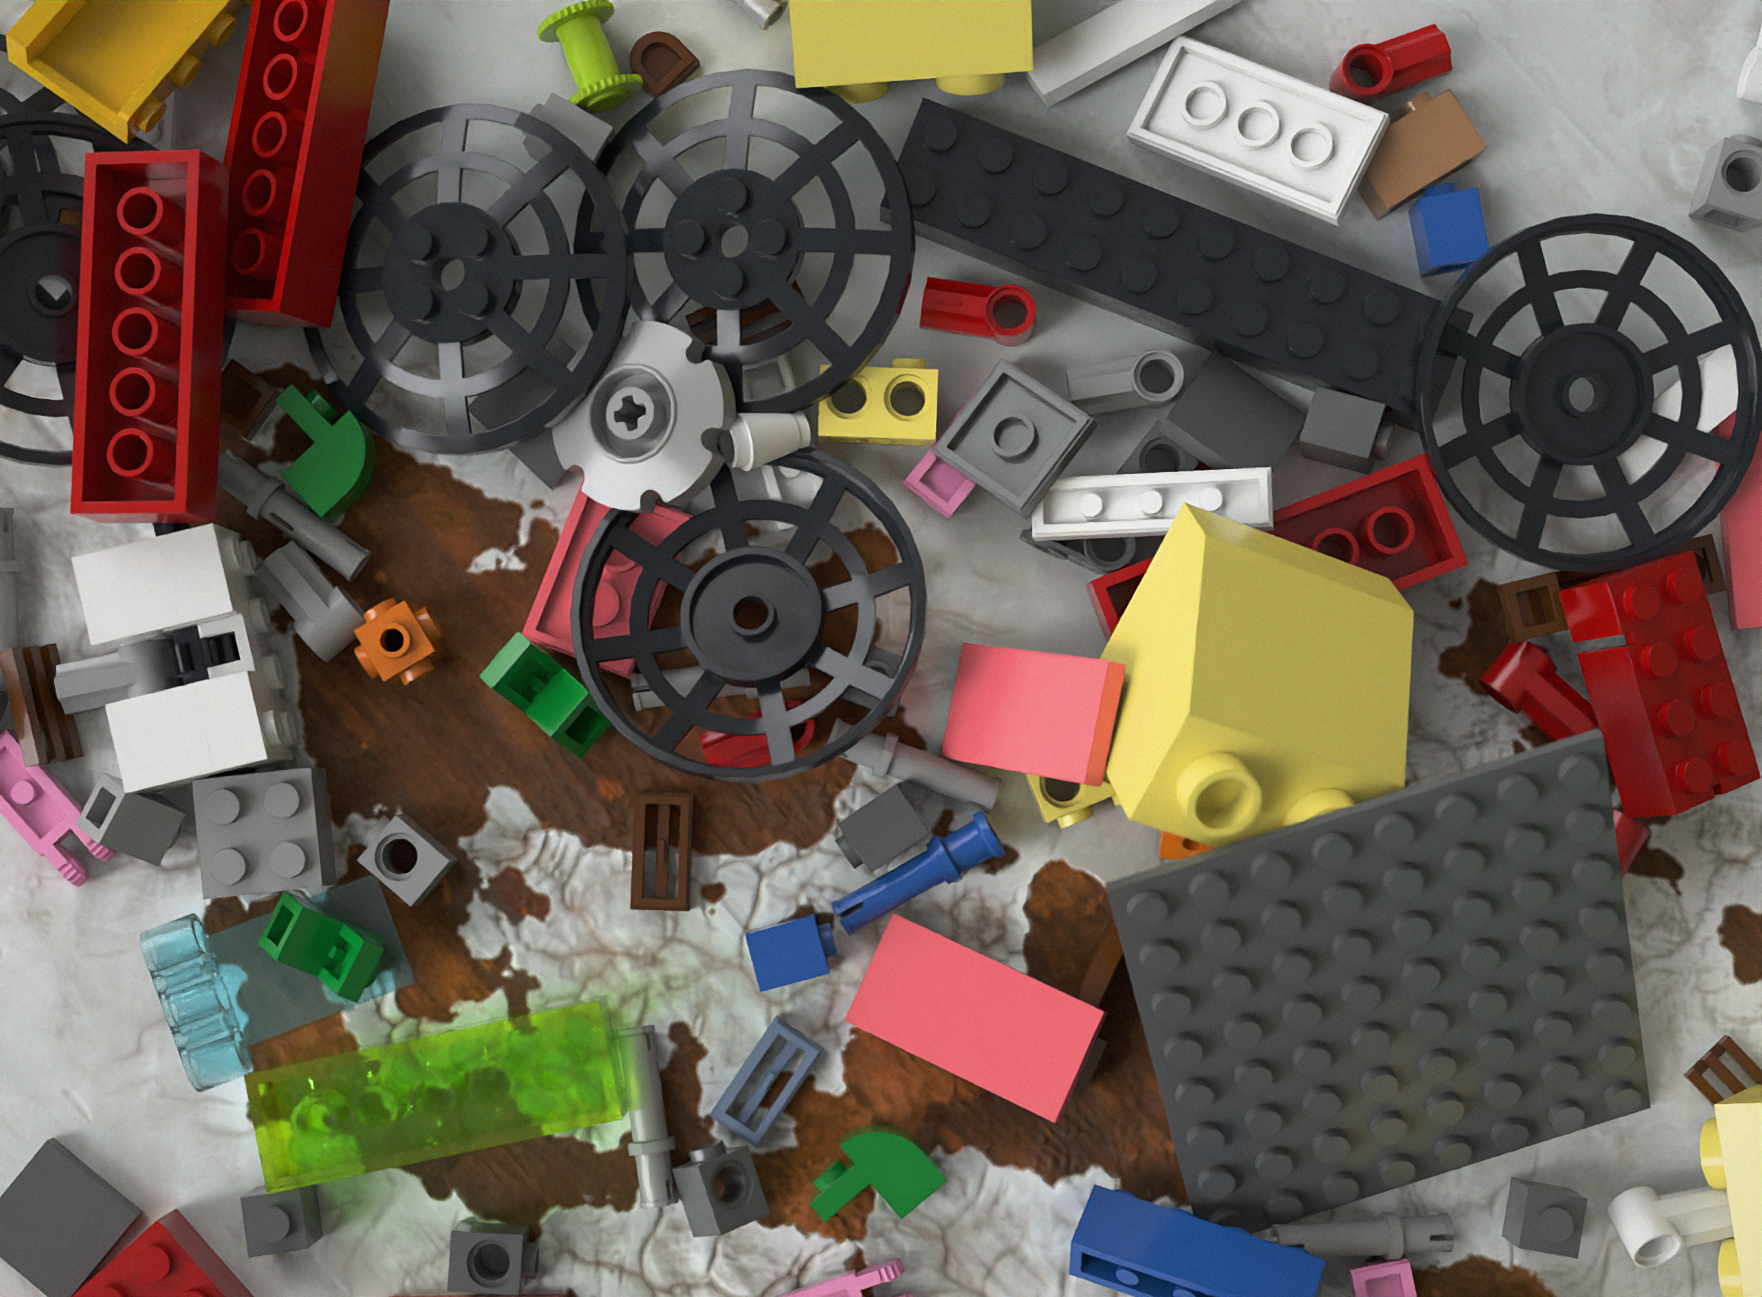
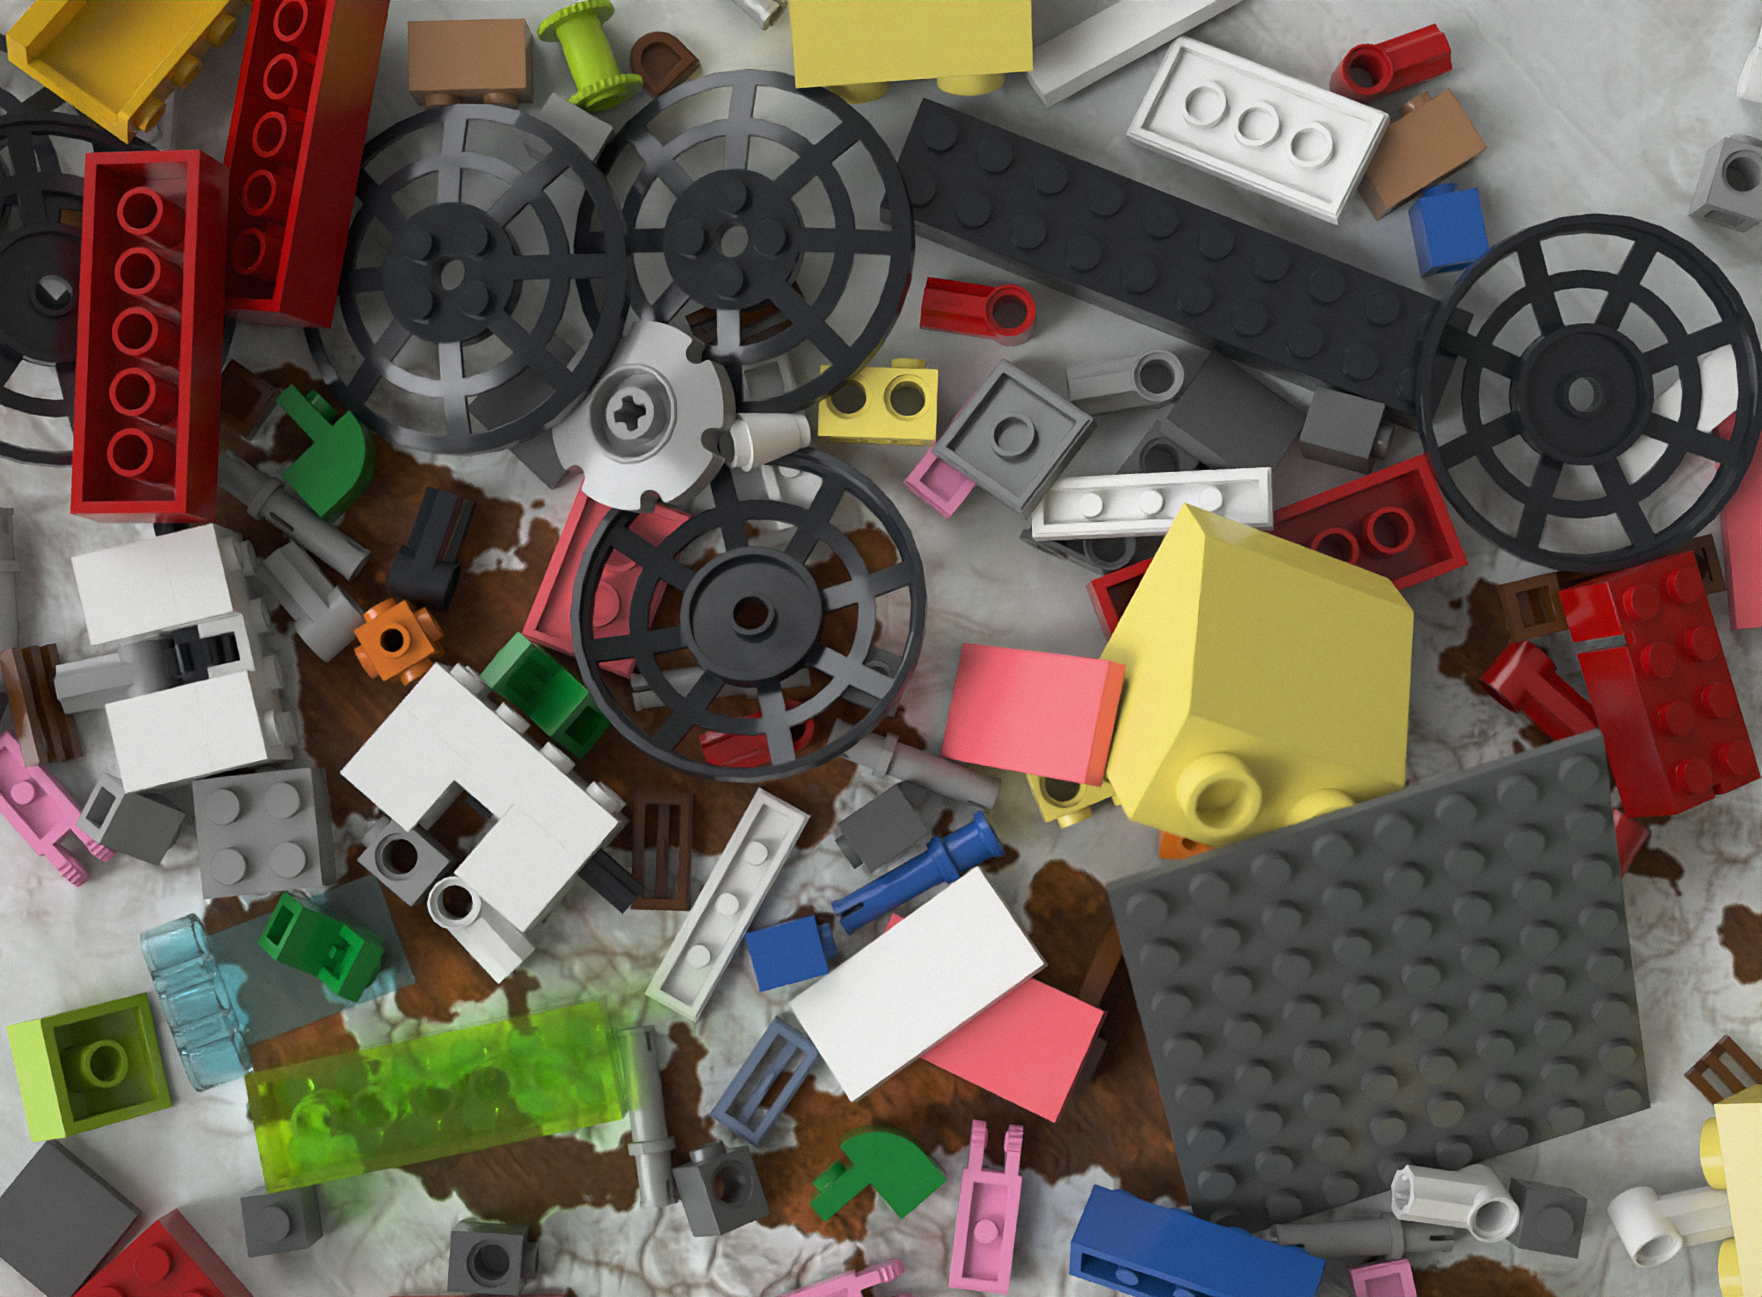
(88, 1067): none -> lime slope
(428, 566): none -> black piece
(470, 62): none -> medium nougat brick
(482, 932): none -> white piece
(550, 818): none -> white piece
(727, 904): none -> white tile
(917, 984): none -> white tile
(987, 1215): none -> bright pink hinge
(1461, 1199): none -> white piece

